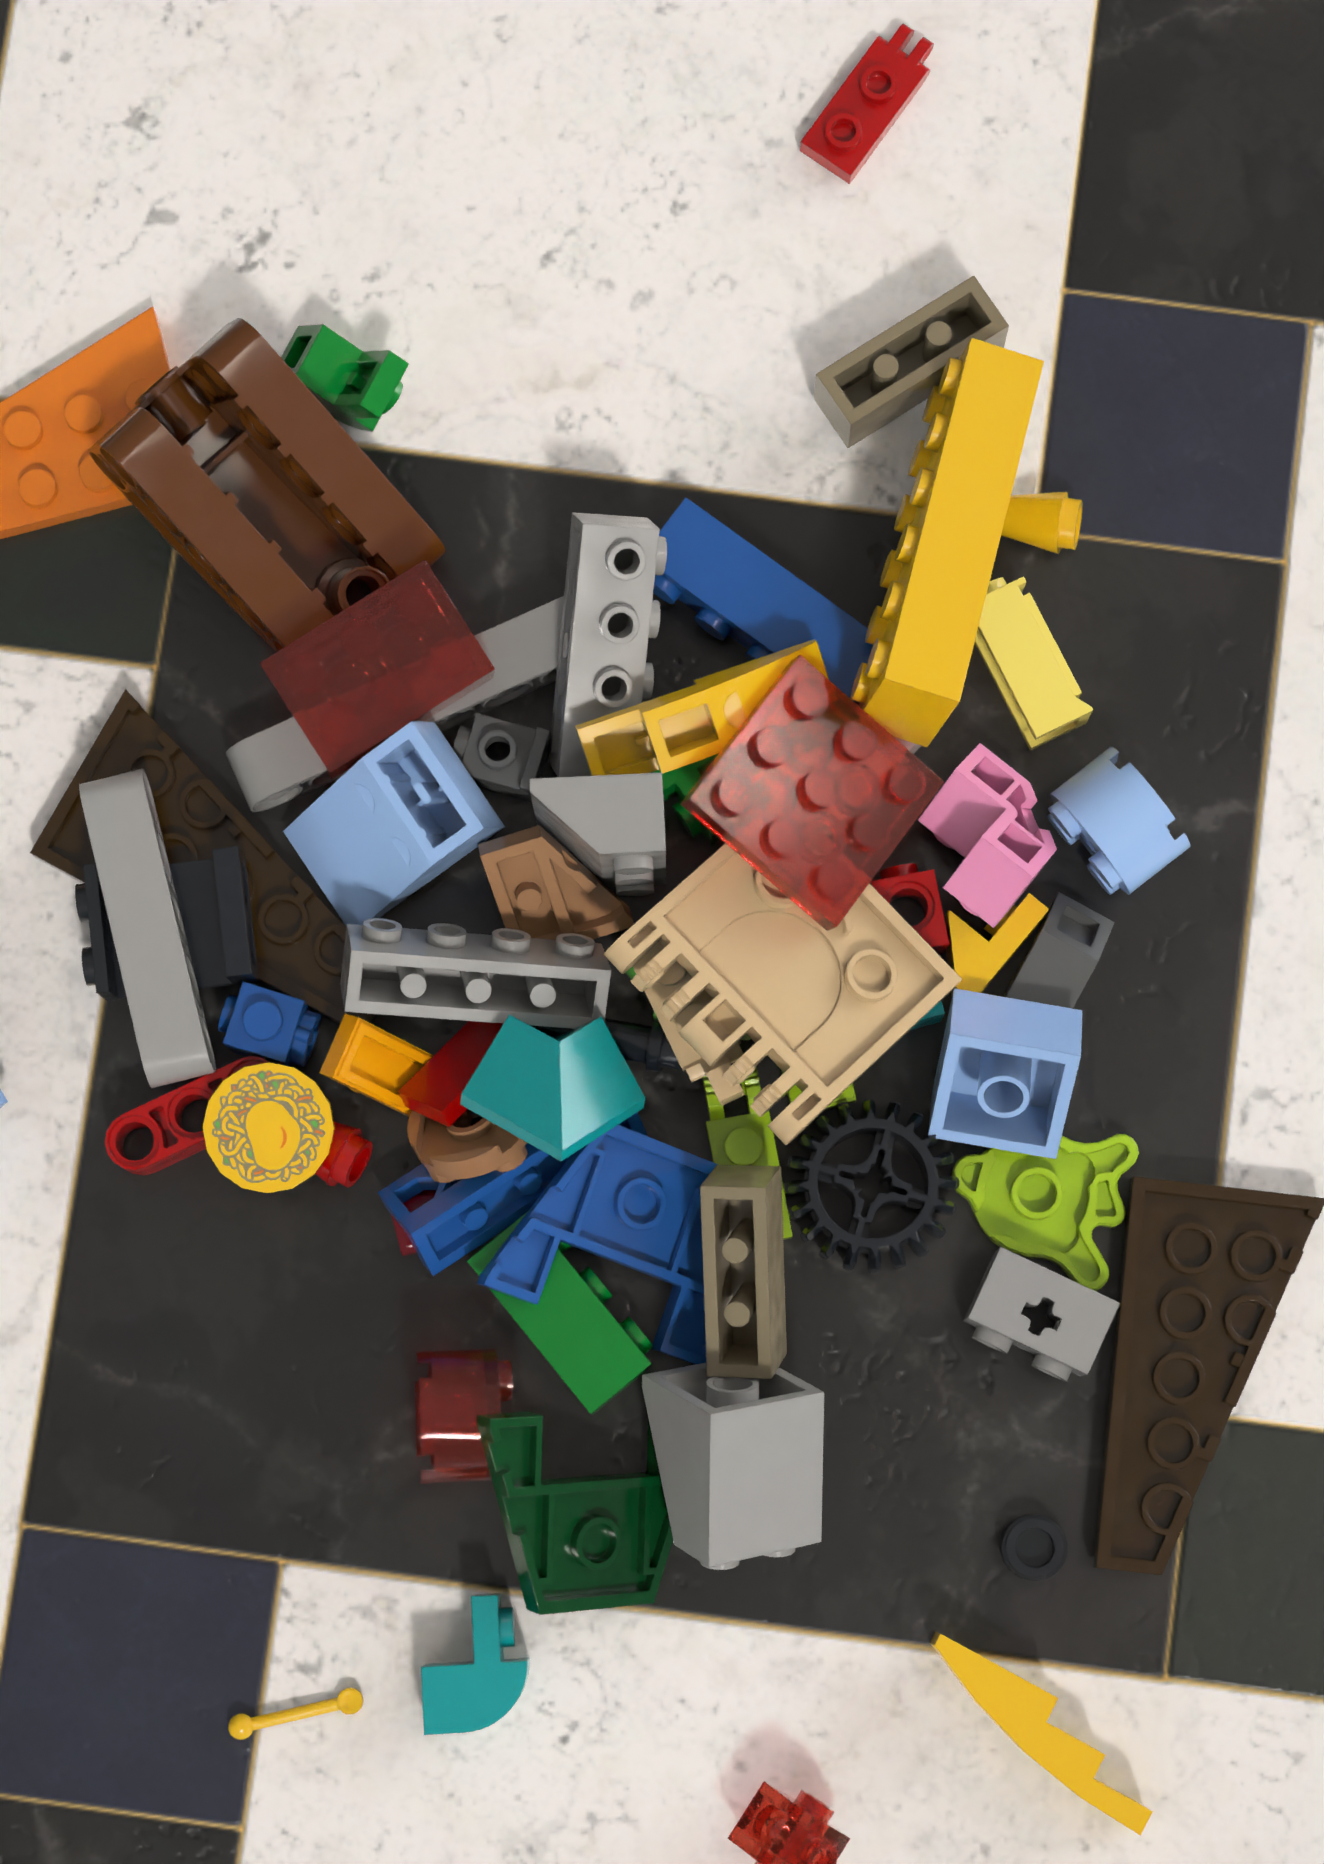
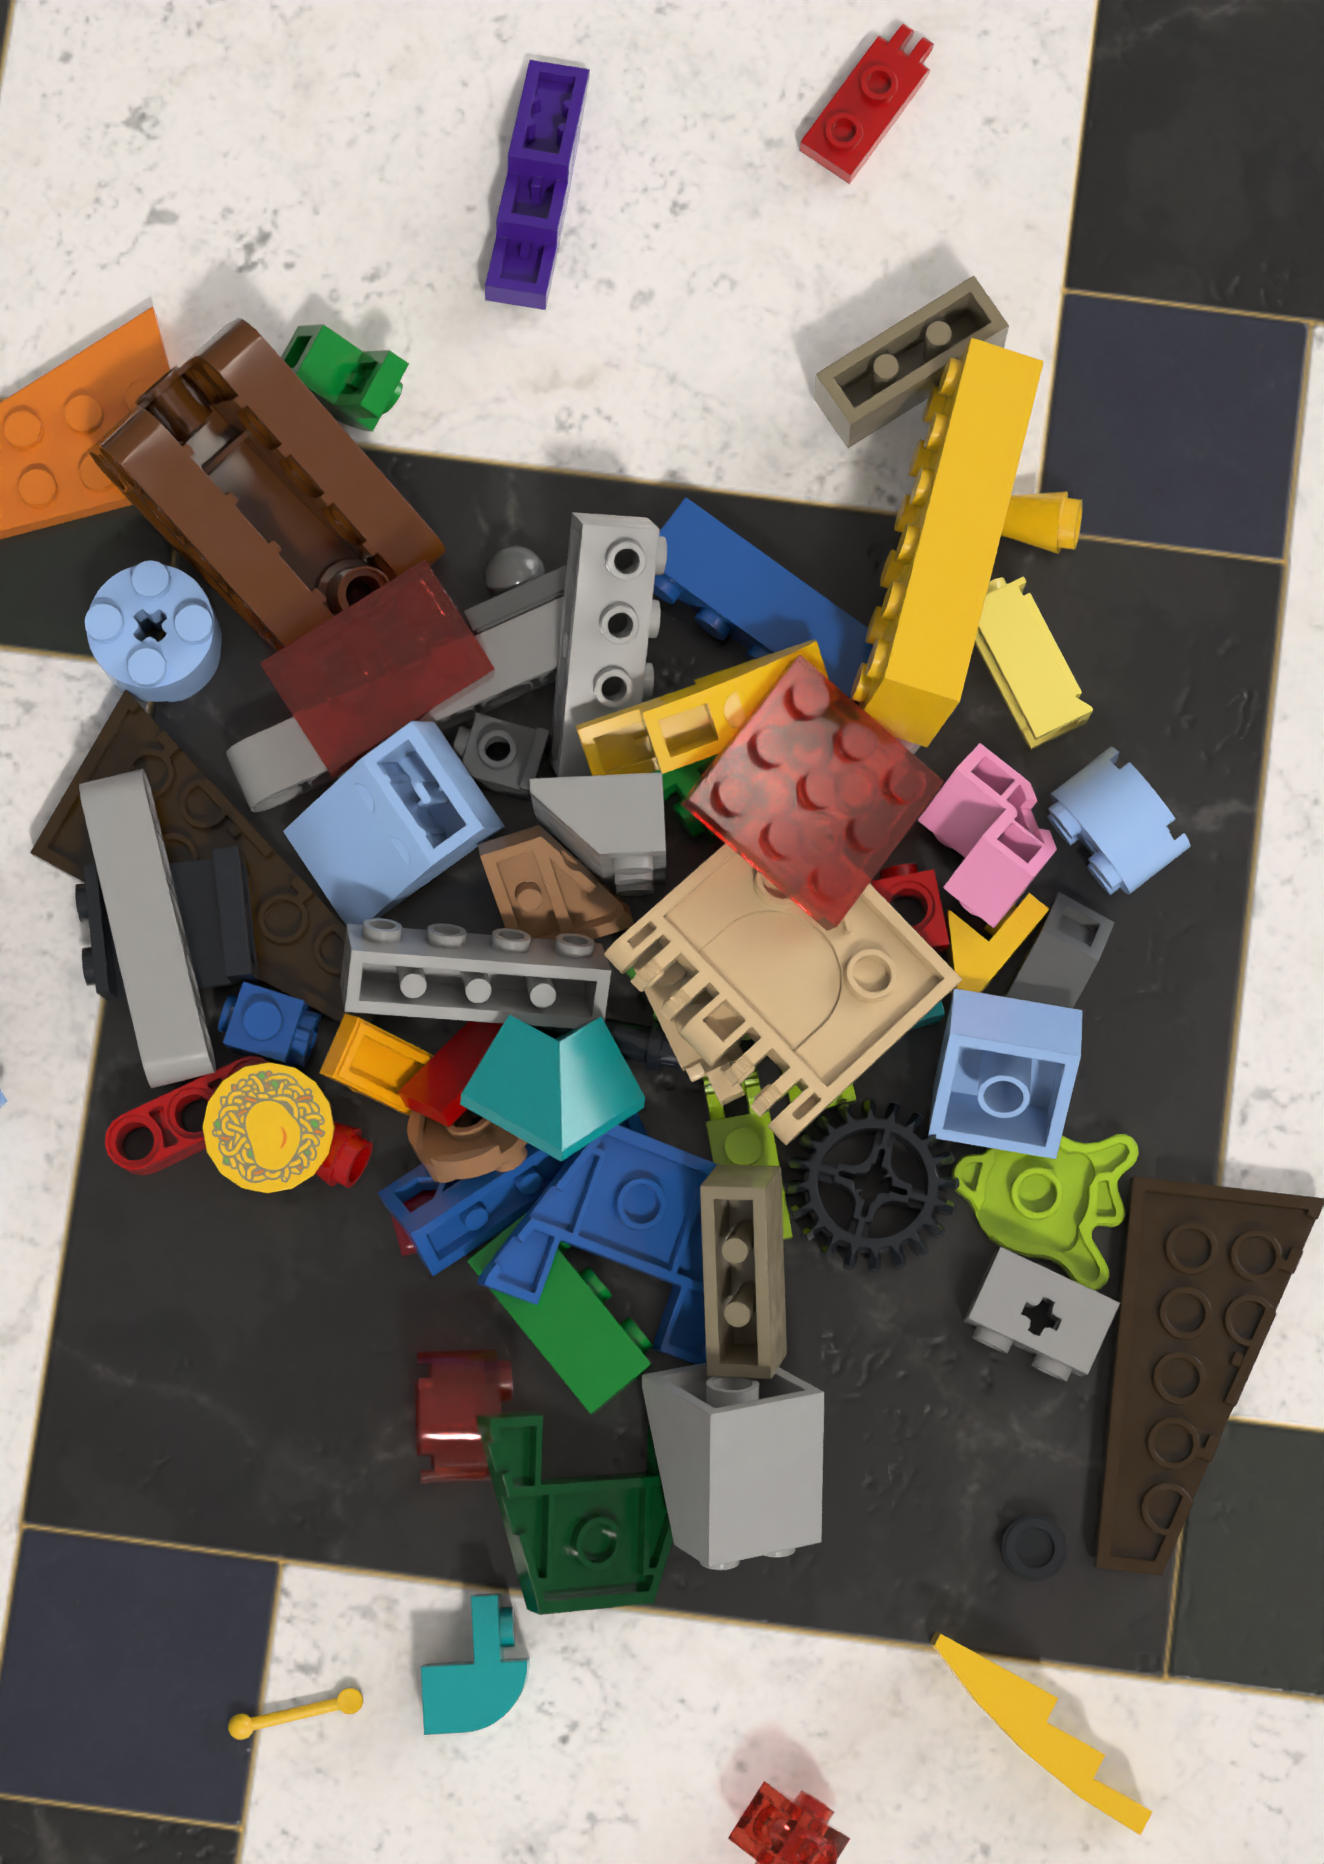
(156, 598): none -> light blue brick
(517, 585): none -> dark grey tile
(537, 184): none -> dark purple slope

